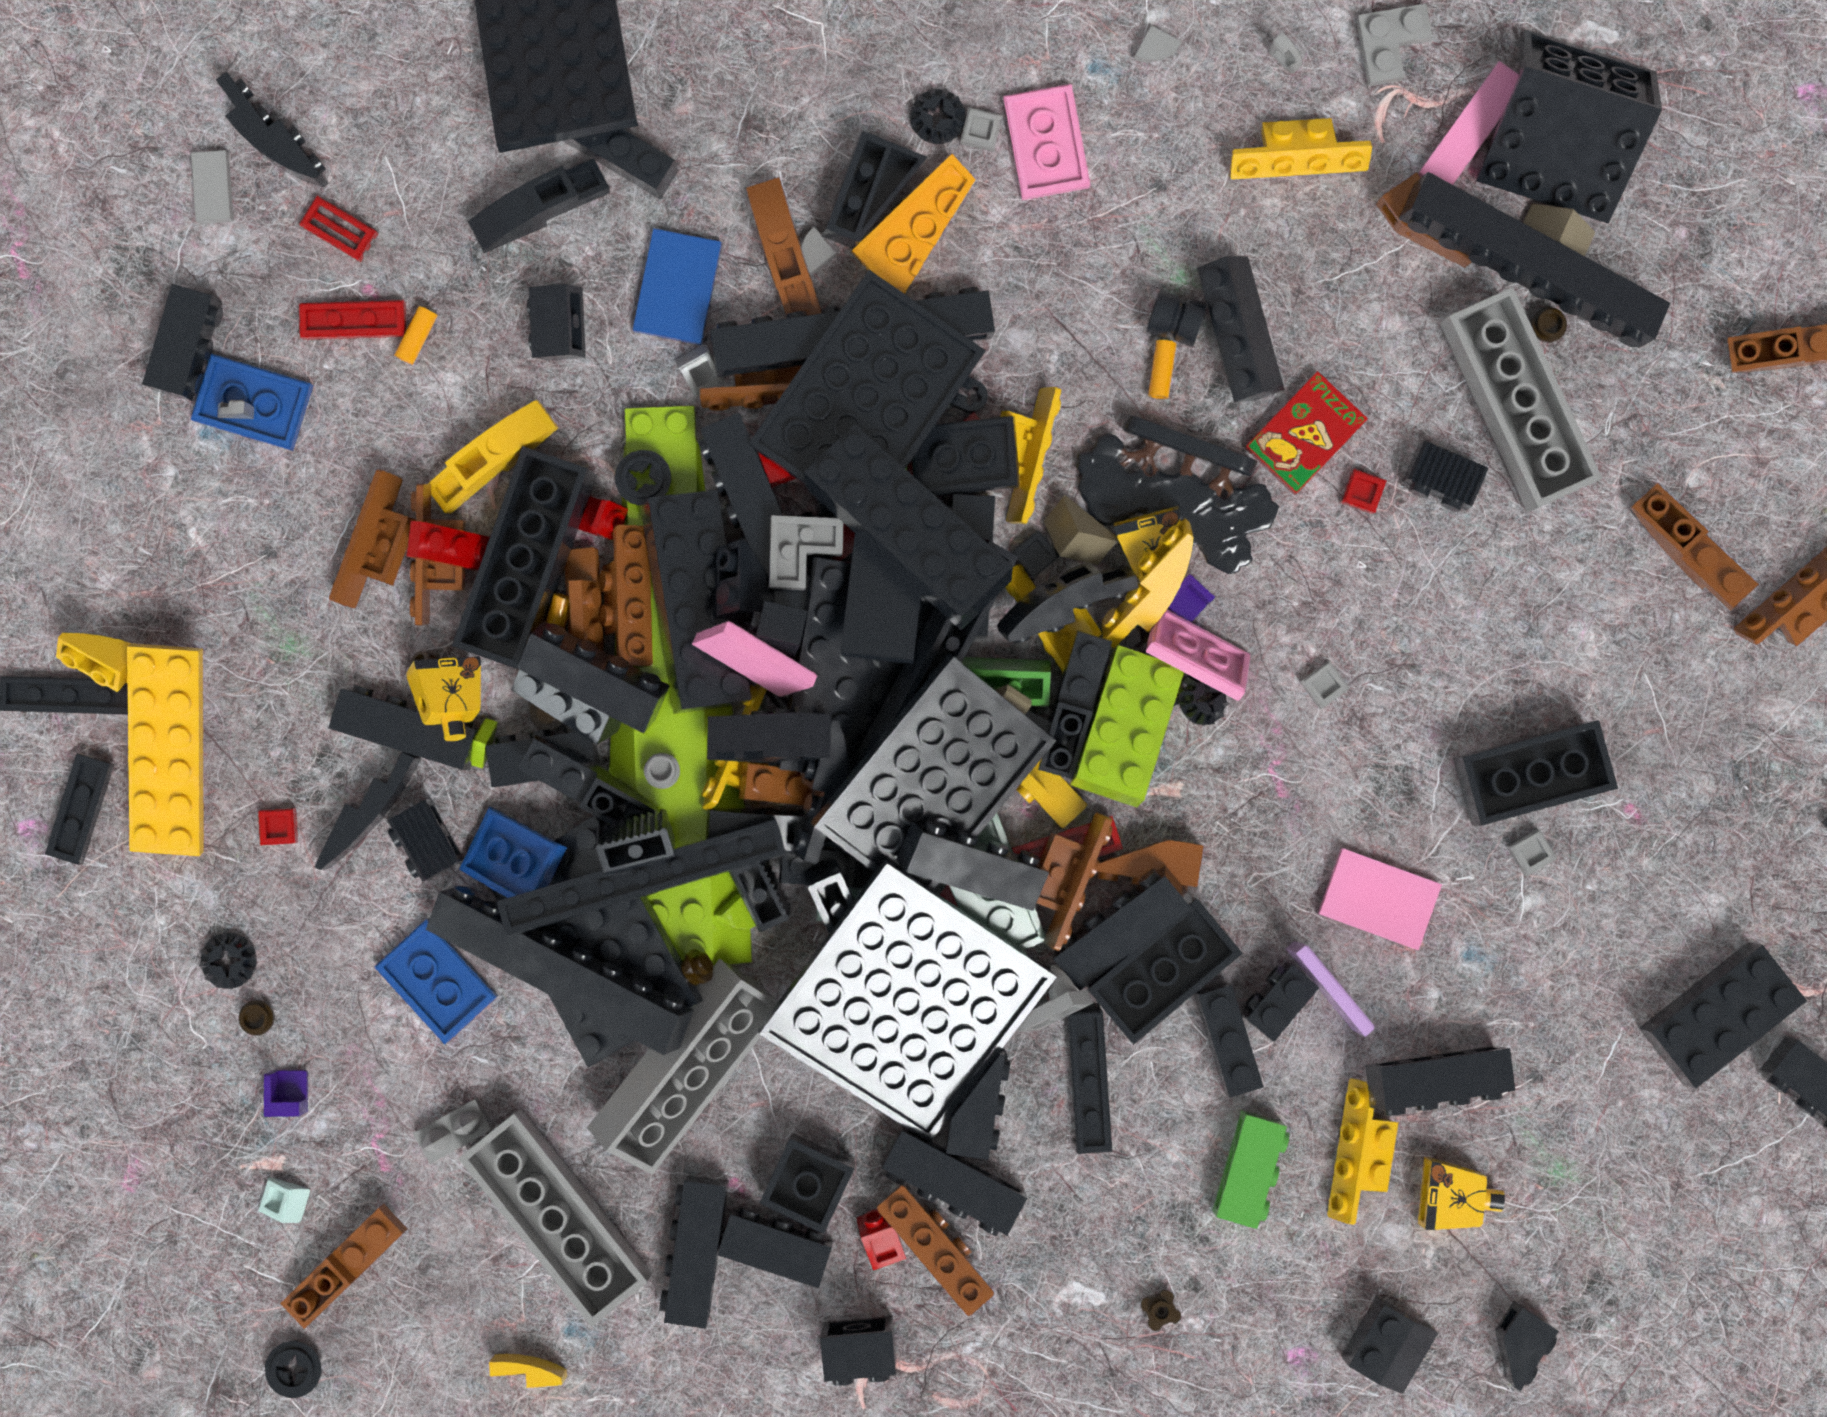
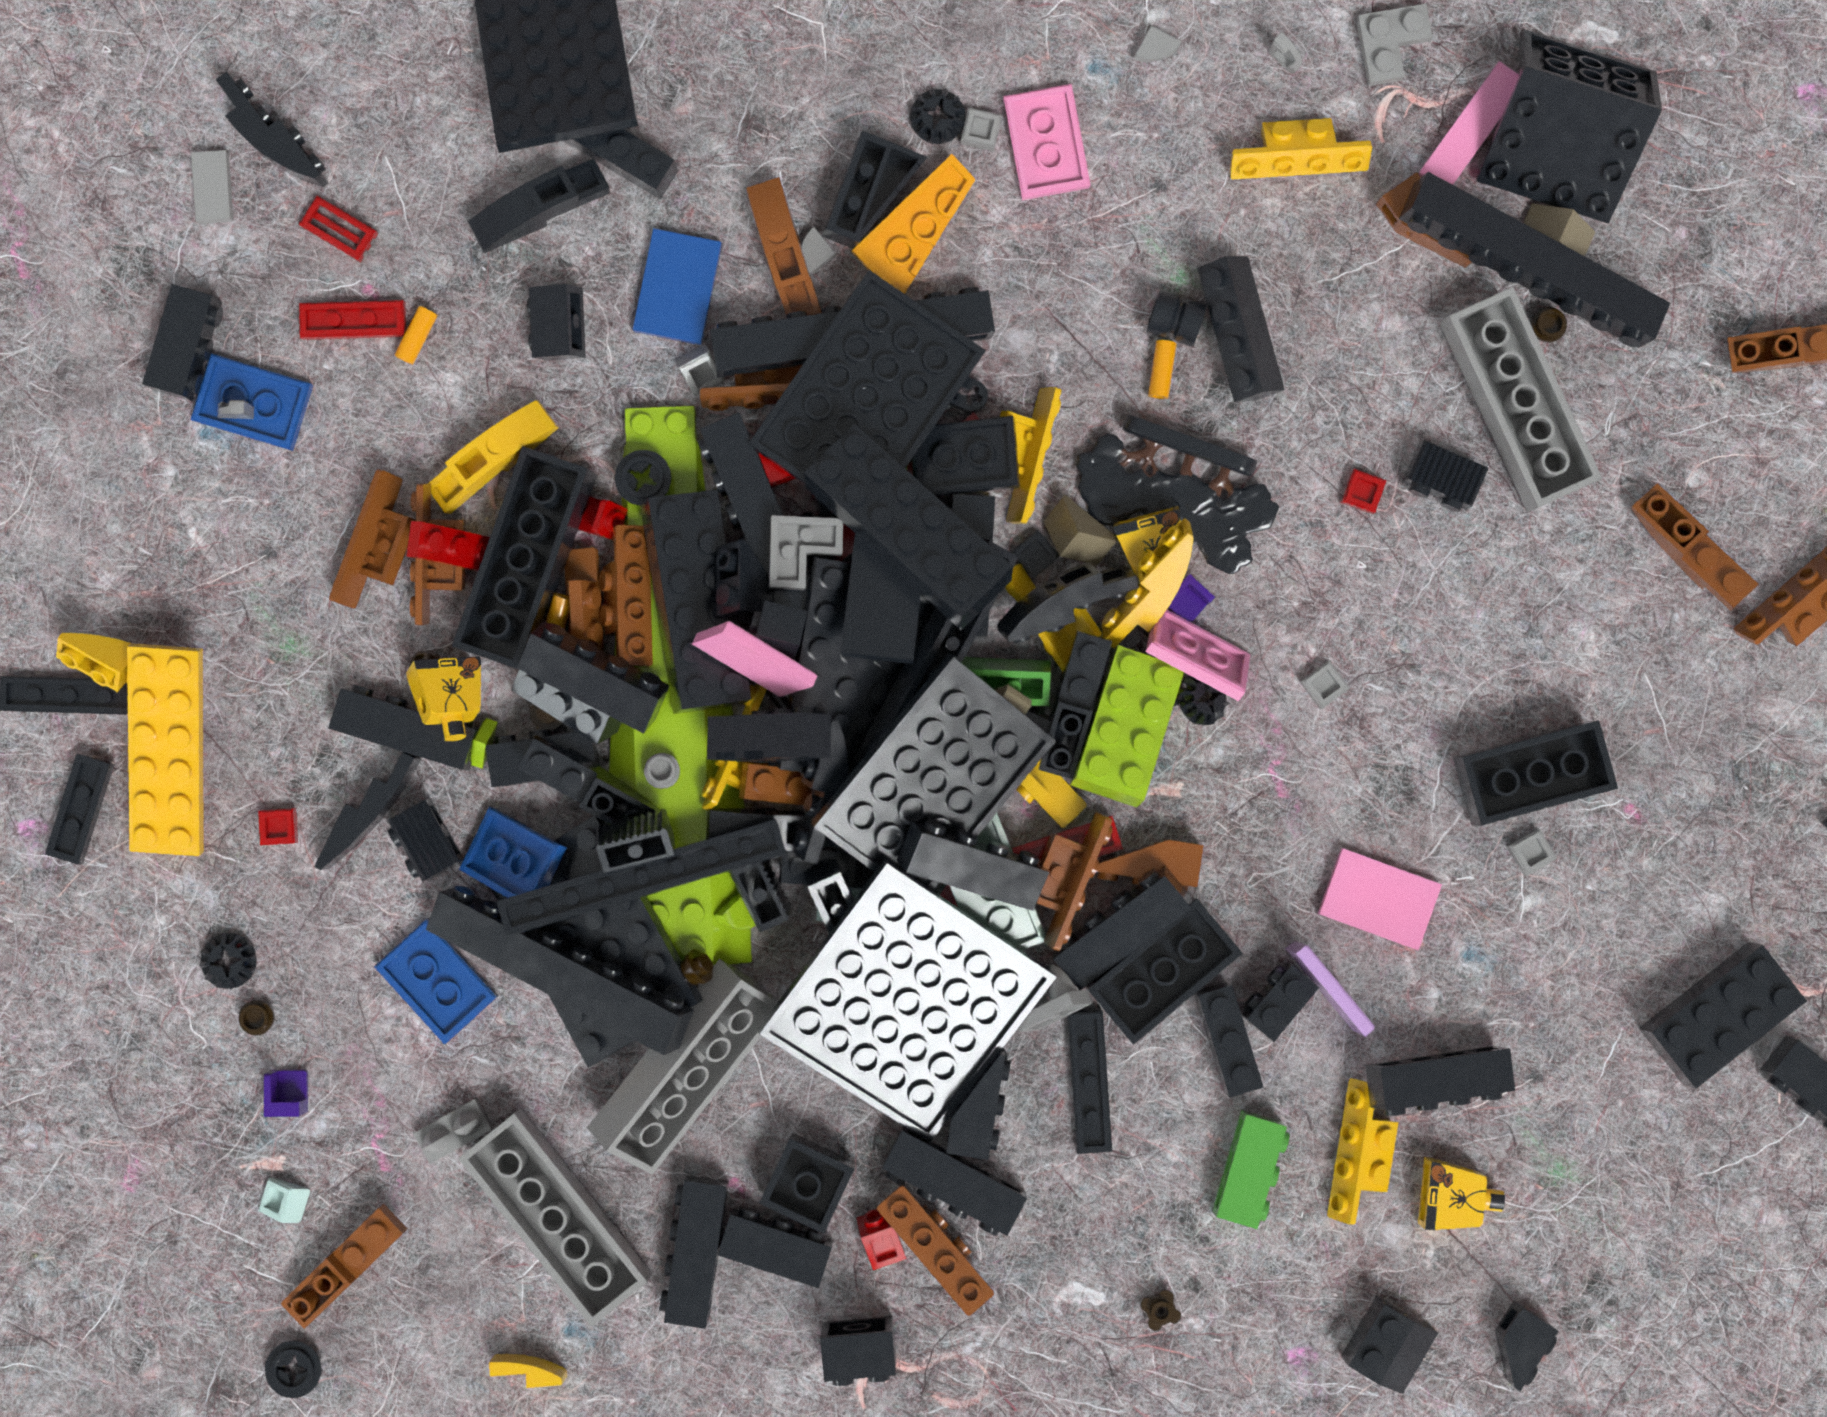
(1306, 433): tile -> none

